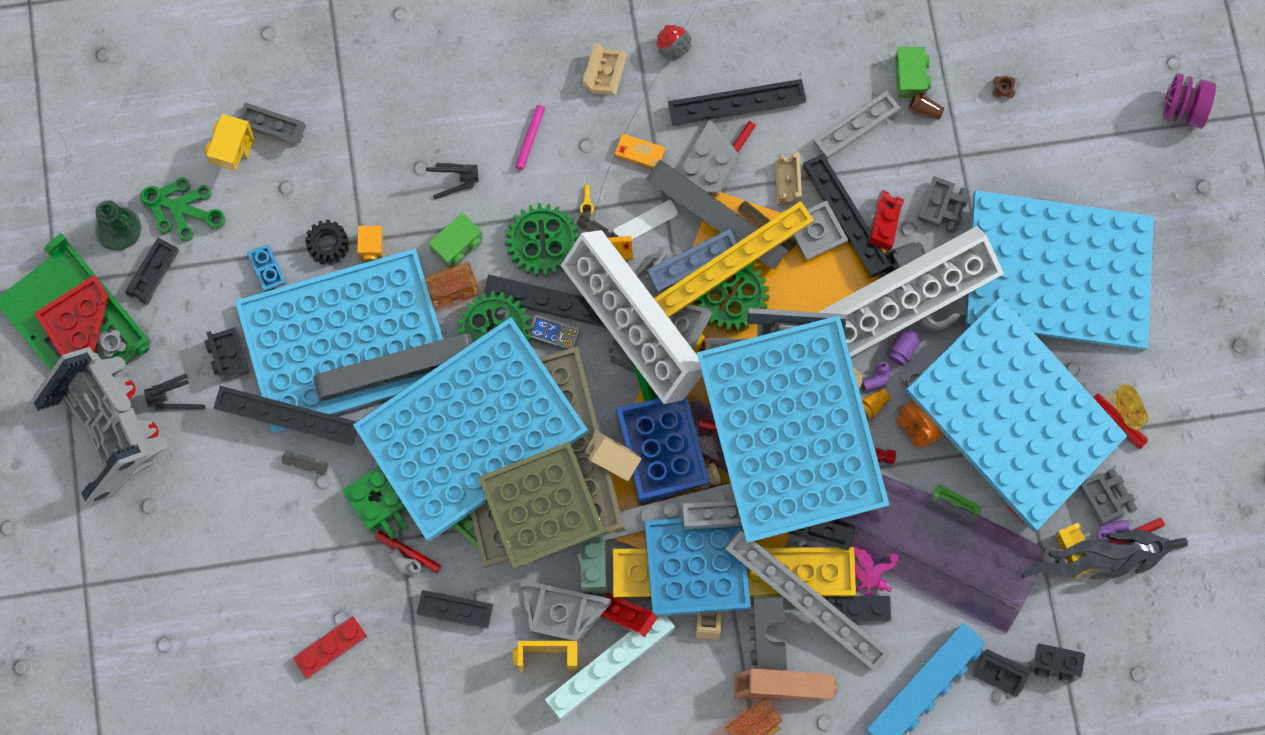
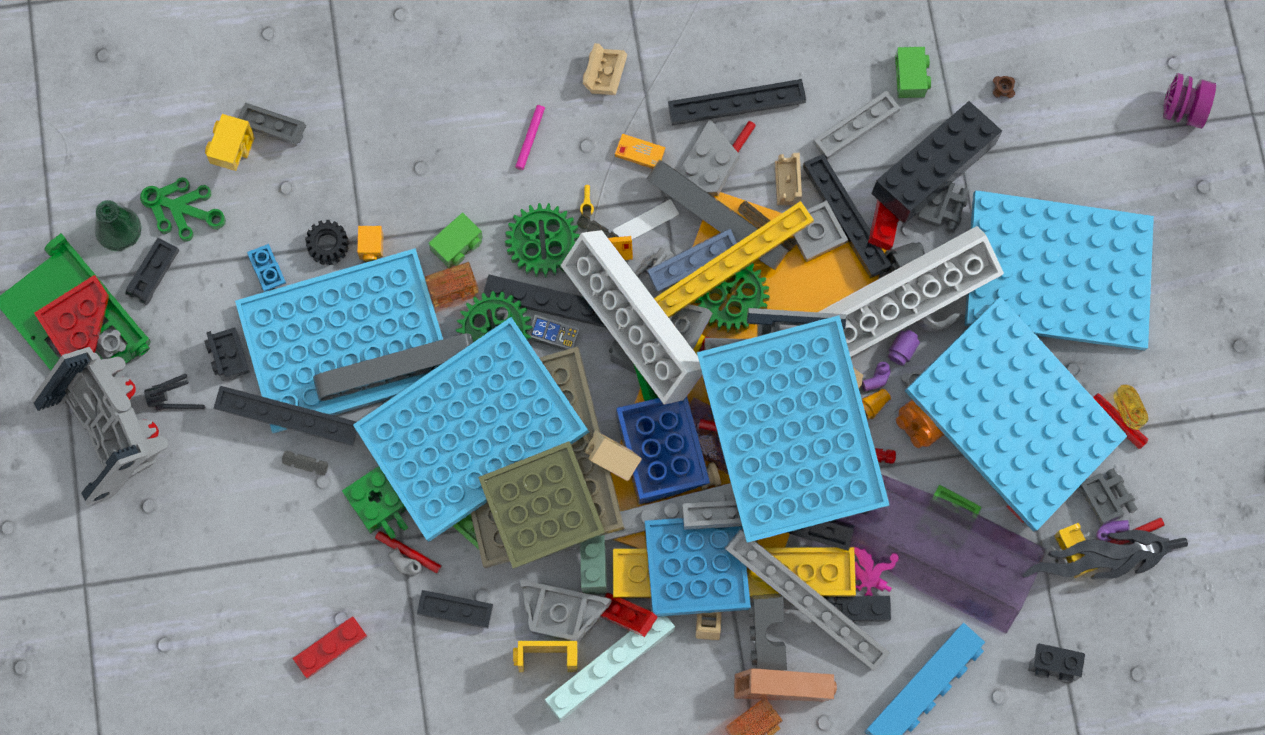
(467, 173): black plant -> none
(673, 42): piece -> none
(926, 107): reddish brown cone -> none
(936, 162): none -> black brick
(1001, 672): black hinge -> none

